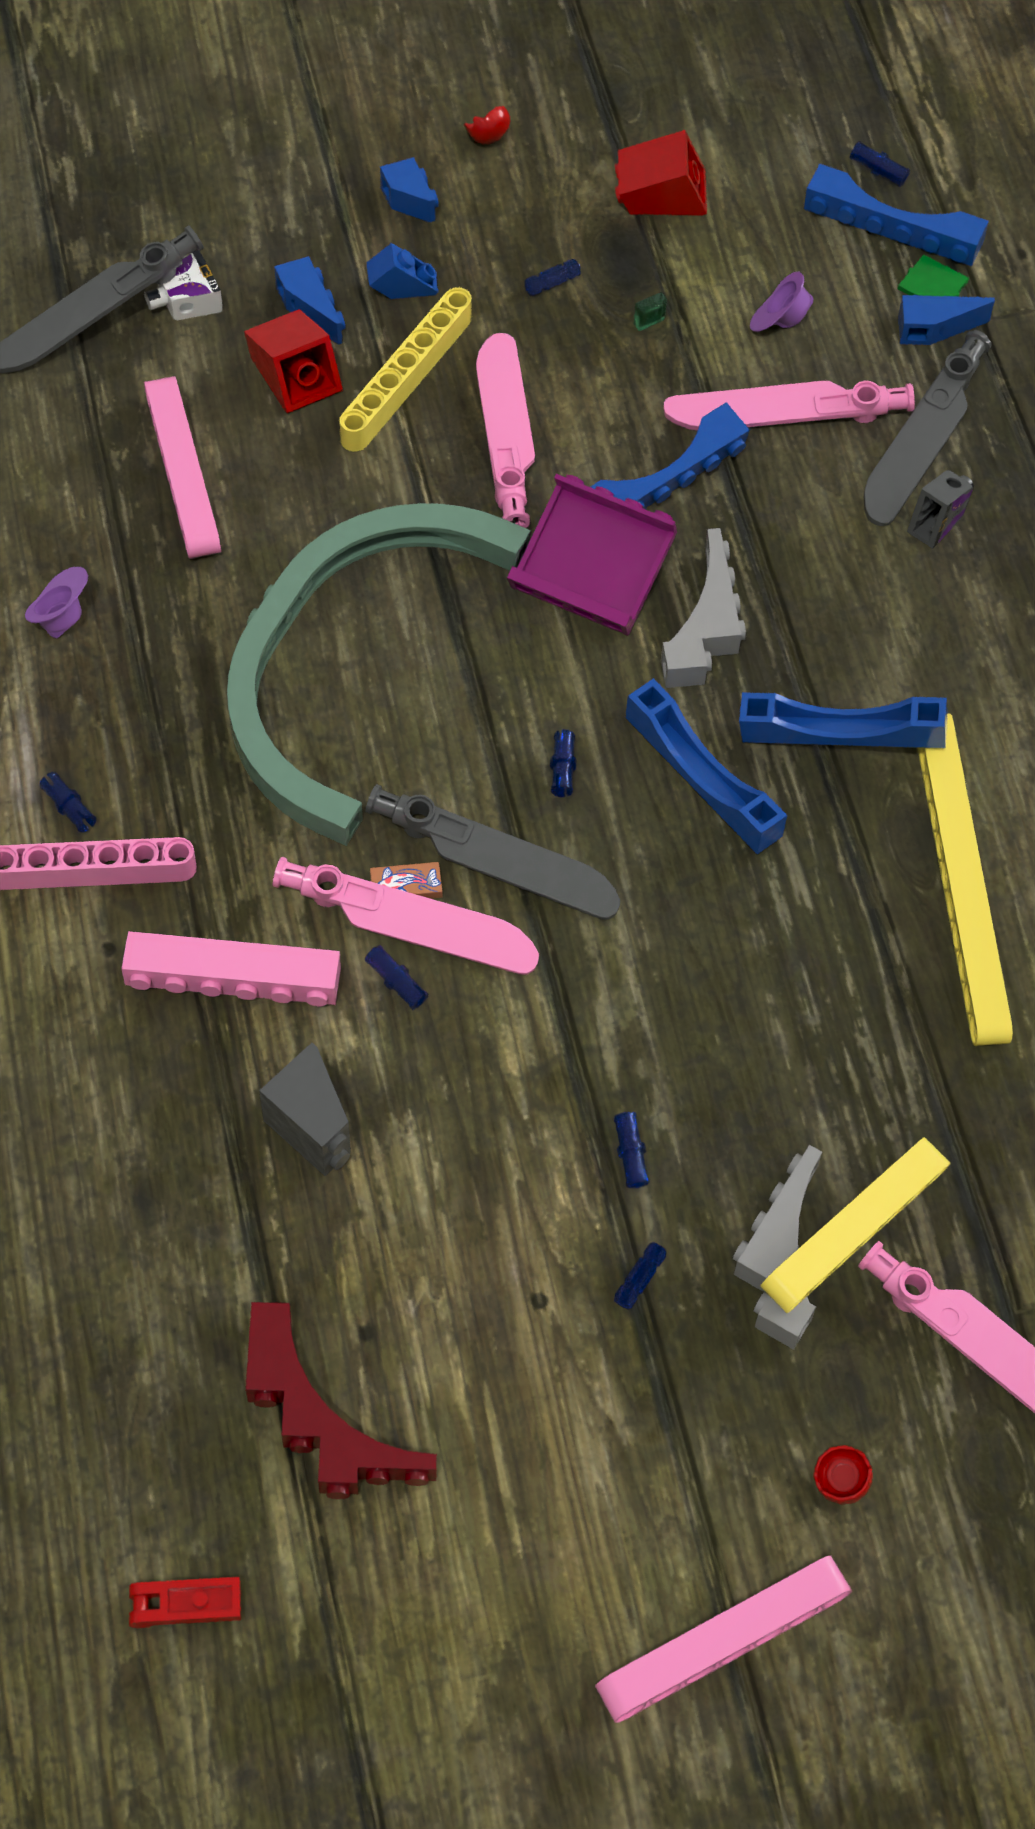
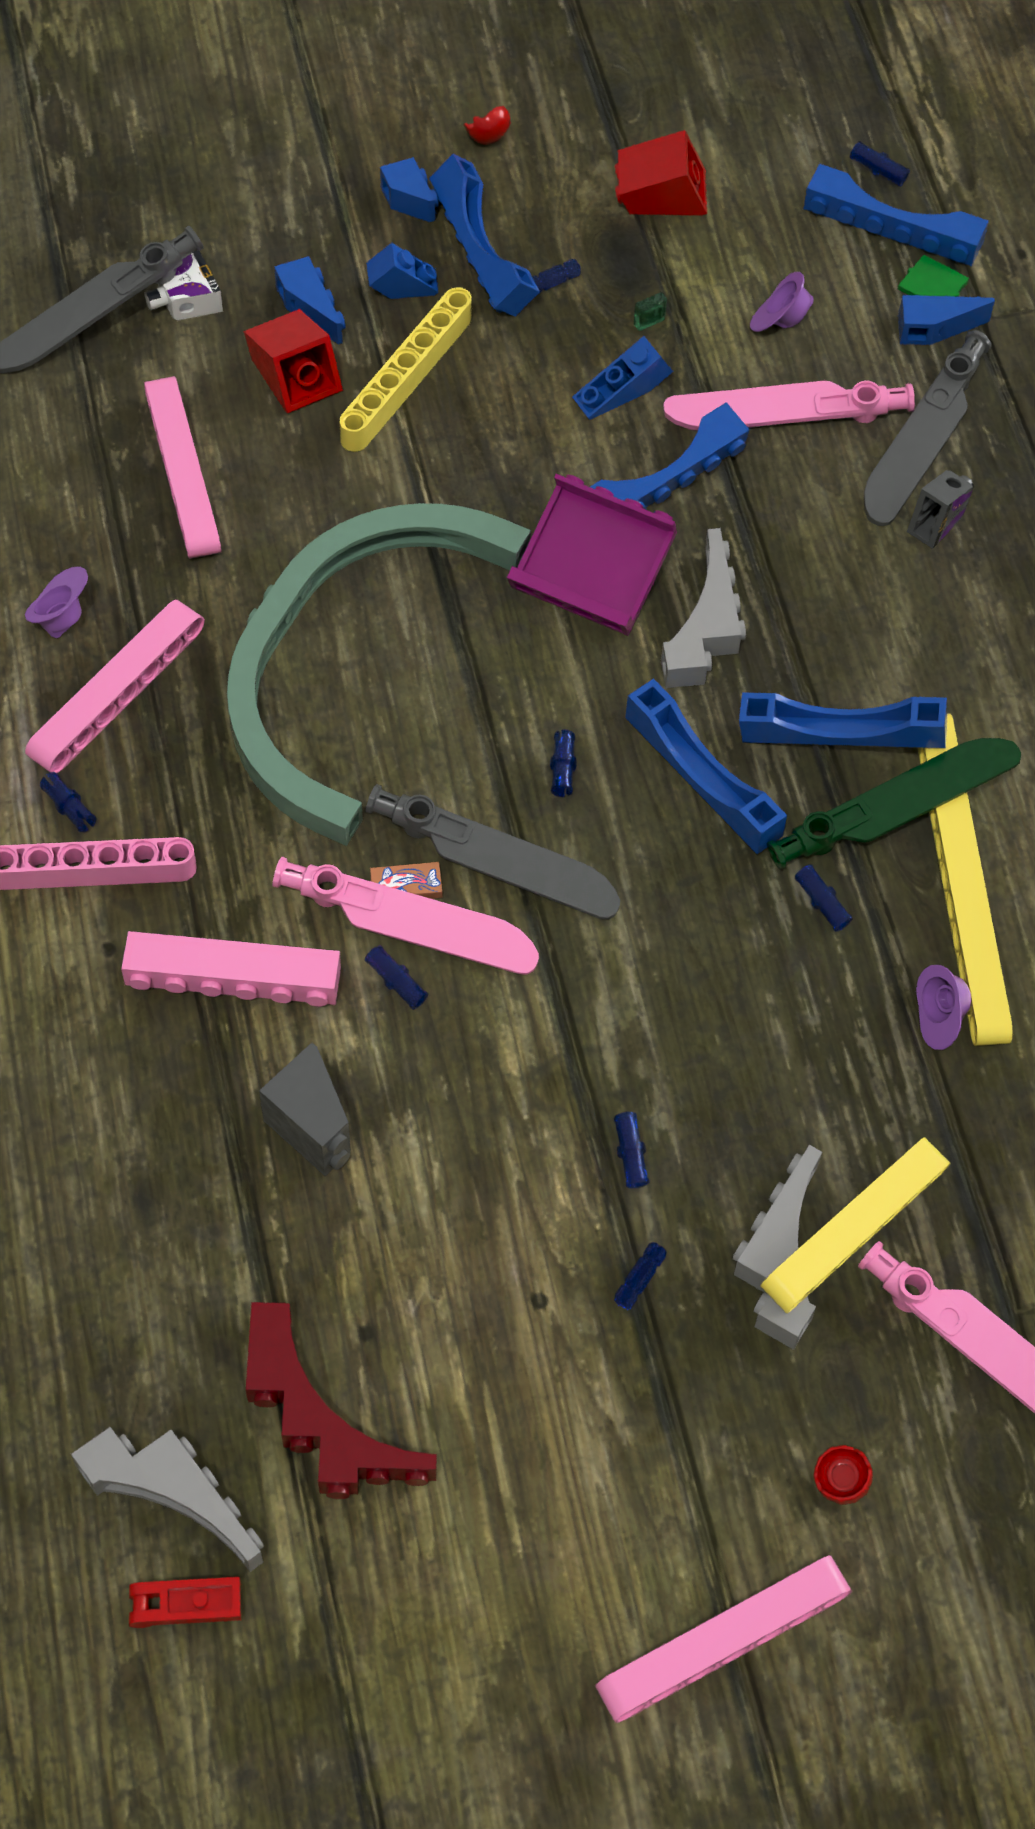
(114, 687): none -> bright pink beam
(169, 1477): none -> light grey arch
(460, 192): none -> blue arch
(506, 423): bright pink piece -> none
(623, 380): none -> blue slope
(823, 897): none -> clear blue pin
(899, 799): none -> dark green piece
(942, 1005): none -> medium lavender piece

